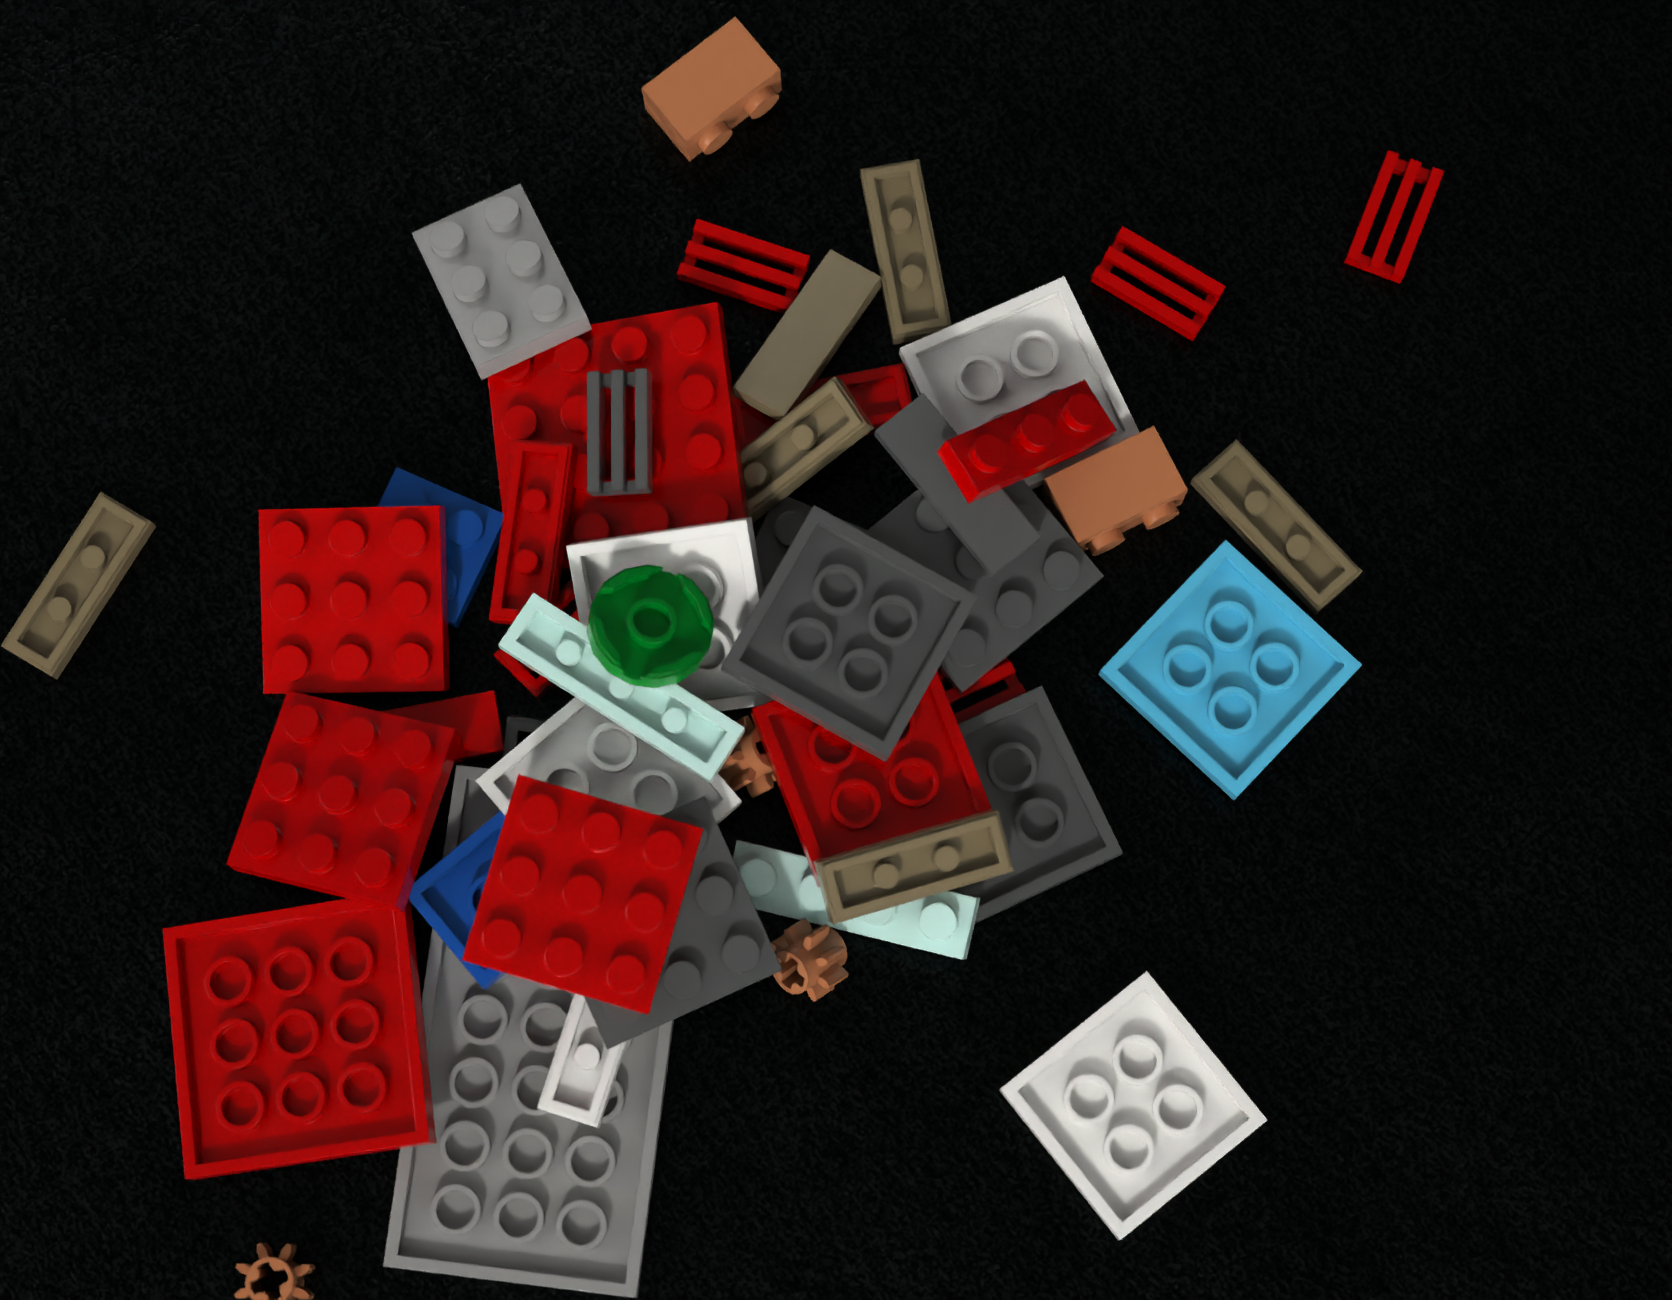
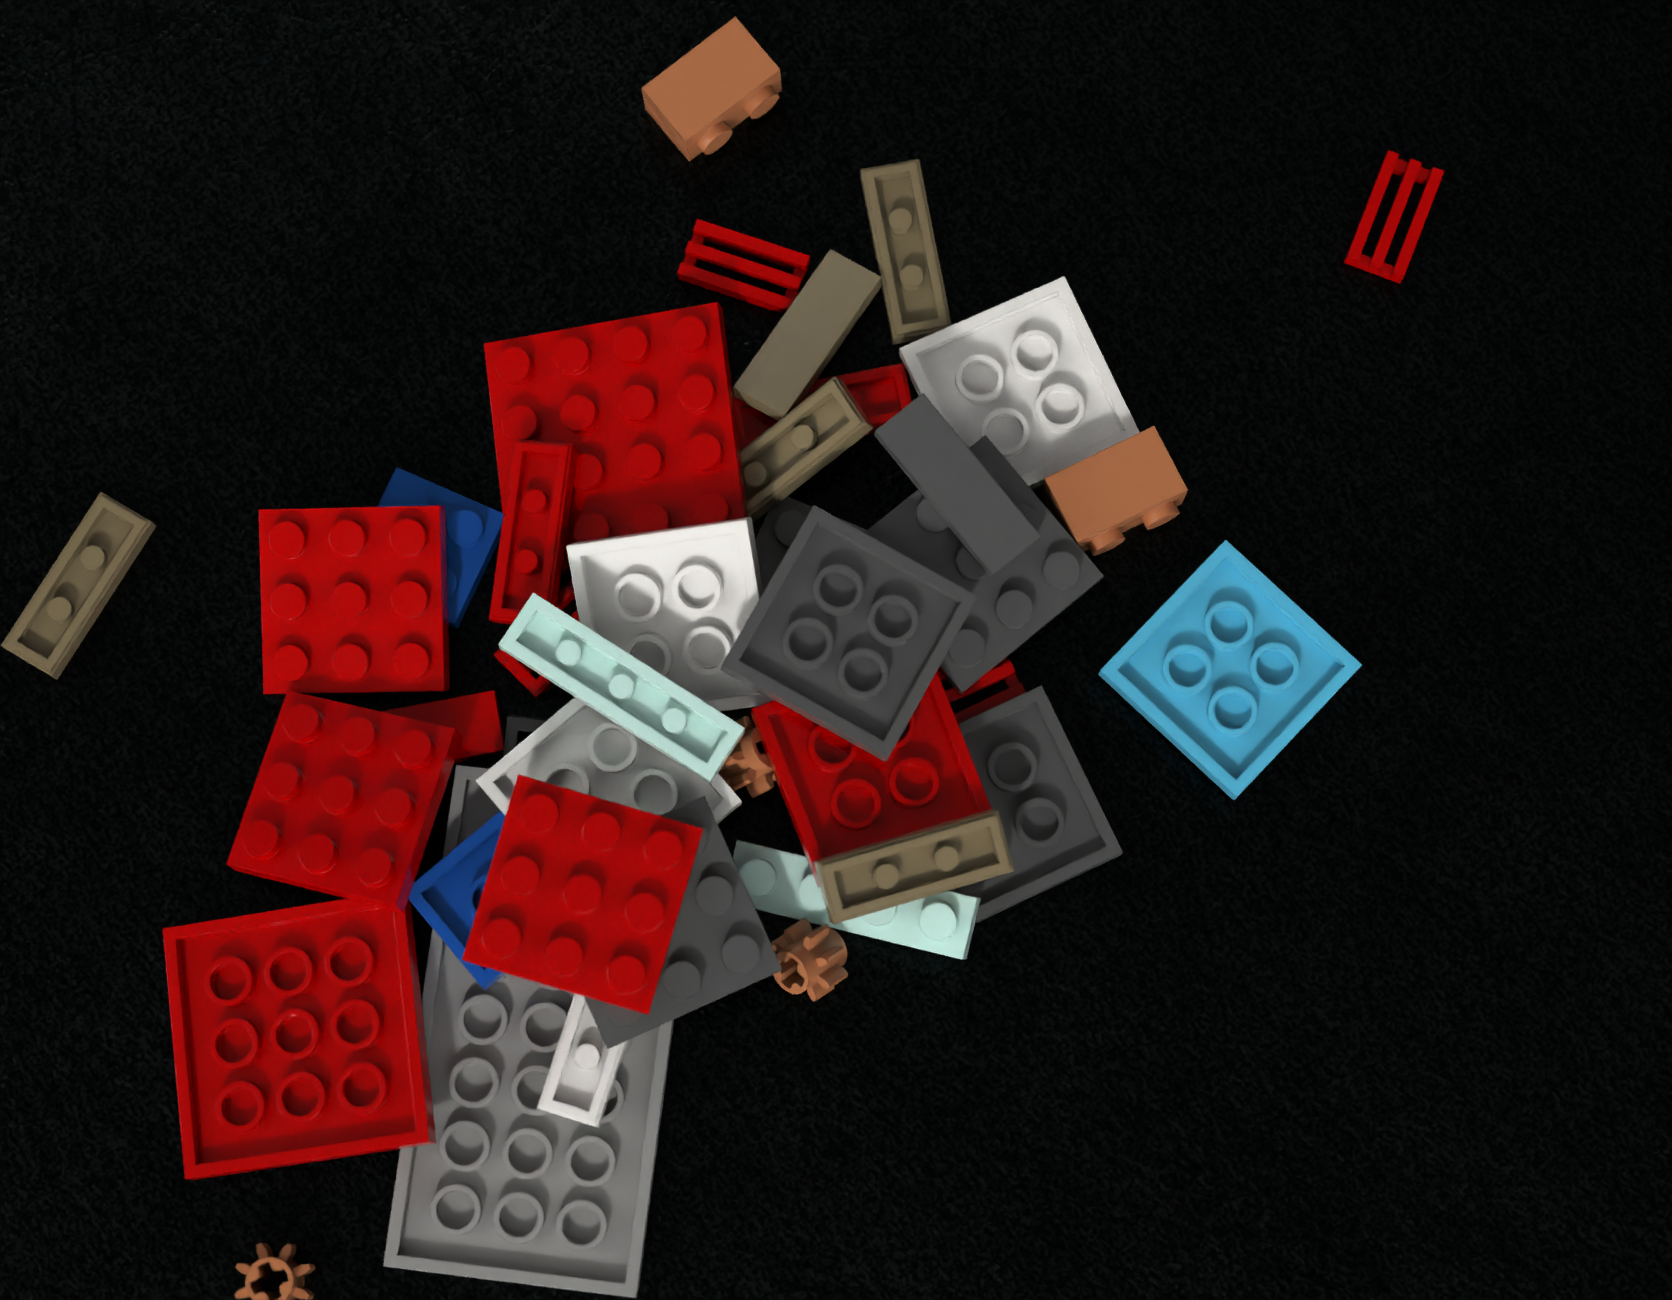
(501, 281): light grey plate -> none
(596, 433): dark grey tile -> none
(650, 626): green tile -> none
(1026, 441): red plate -> none
(1133, 1105): white plate -> none
(1170, 265): red tile -> none
(1276, 527): dark tan tile -> none

